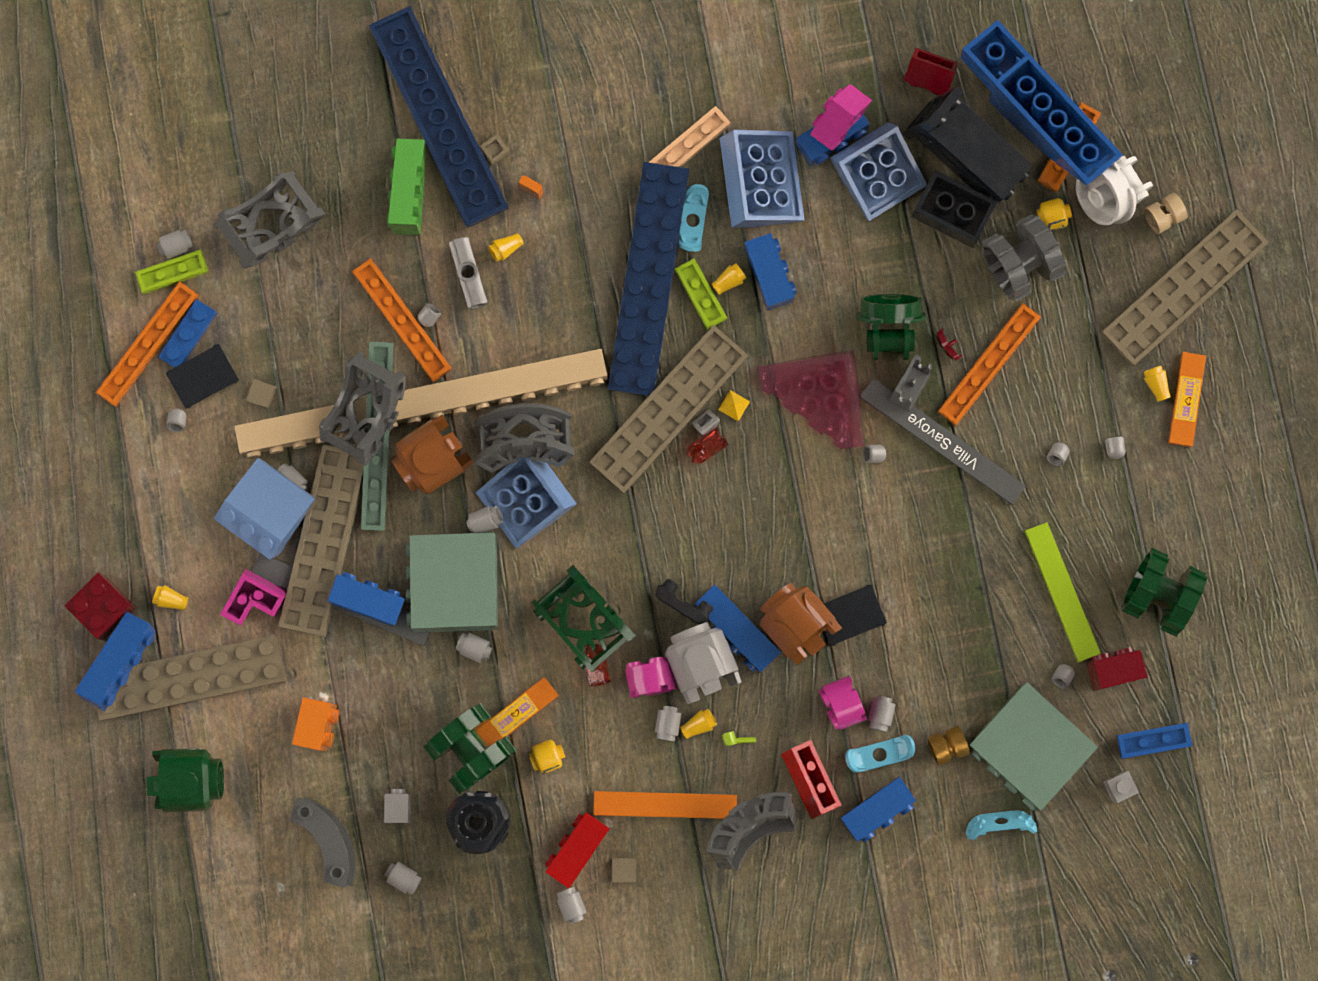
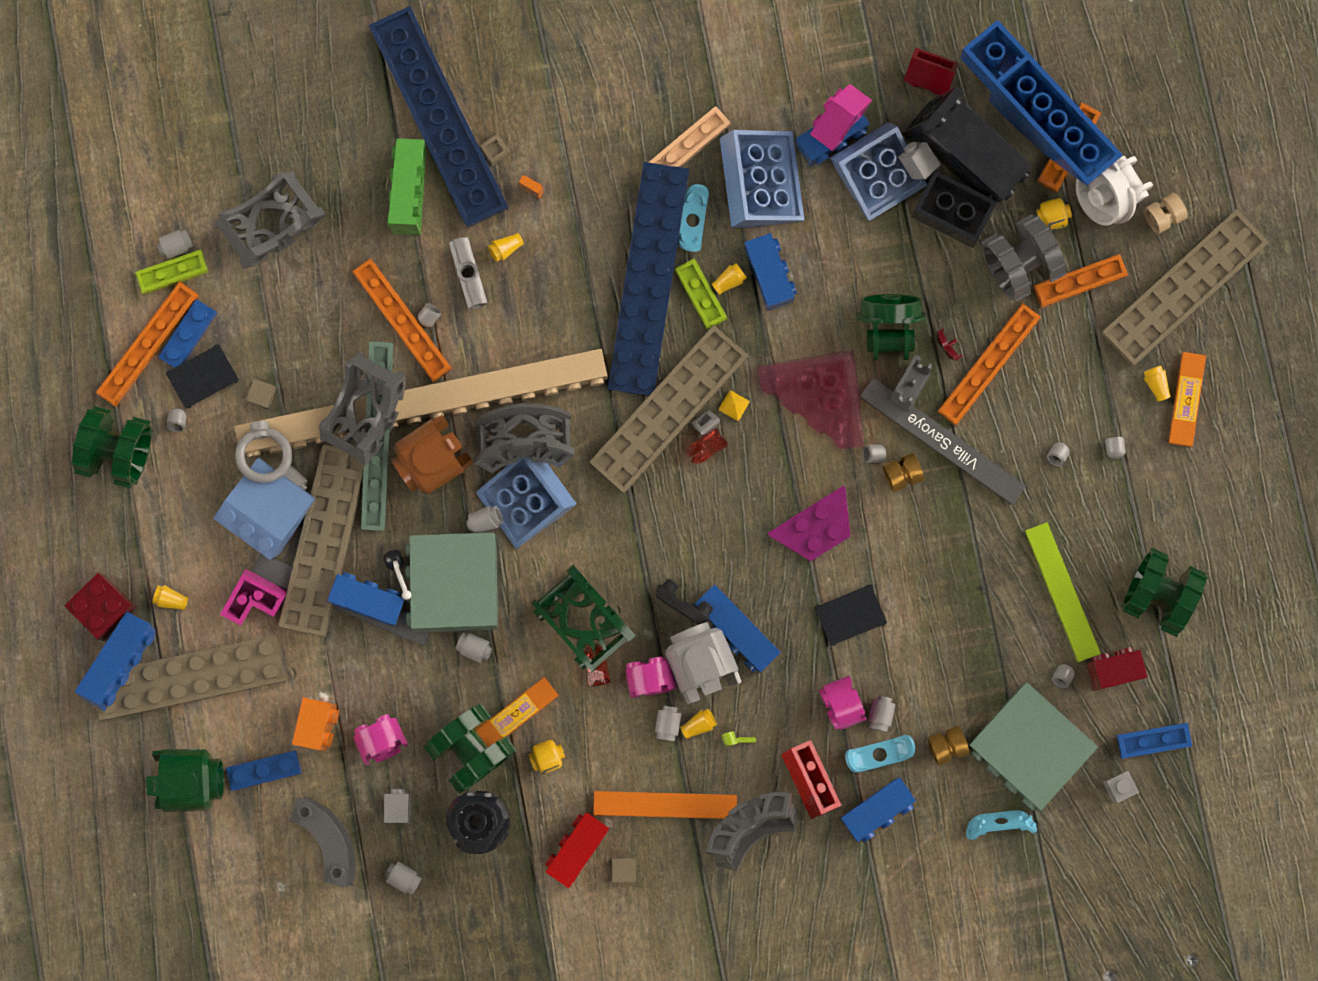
(98, 443): none -> dark green piece
(261, 430): none -> light grey piece
(264, 770): none -> blue plate
(379, 739): none -> dark pink brick
(394, 561): none -> hinge
(571, 905): light grey brick -> none
(796, 620): dark orange piece -> none
(817, 527): none -> magenta wing
(903, 472): none -> pearl gold wheel
(919, 160): none -> light grey brick
(1080, 281): none -> orange tile

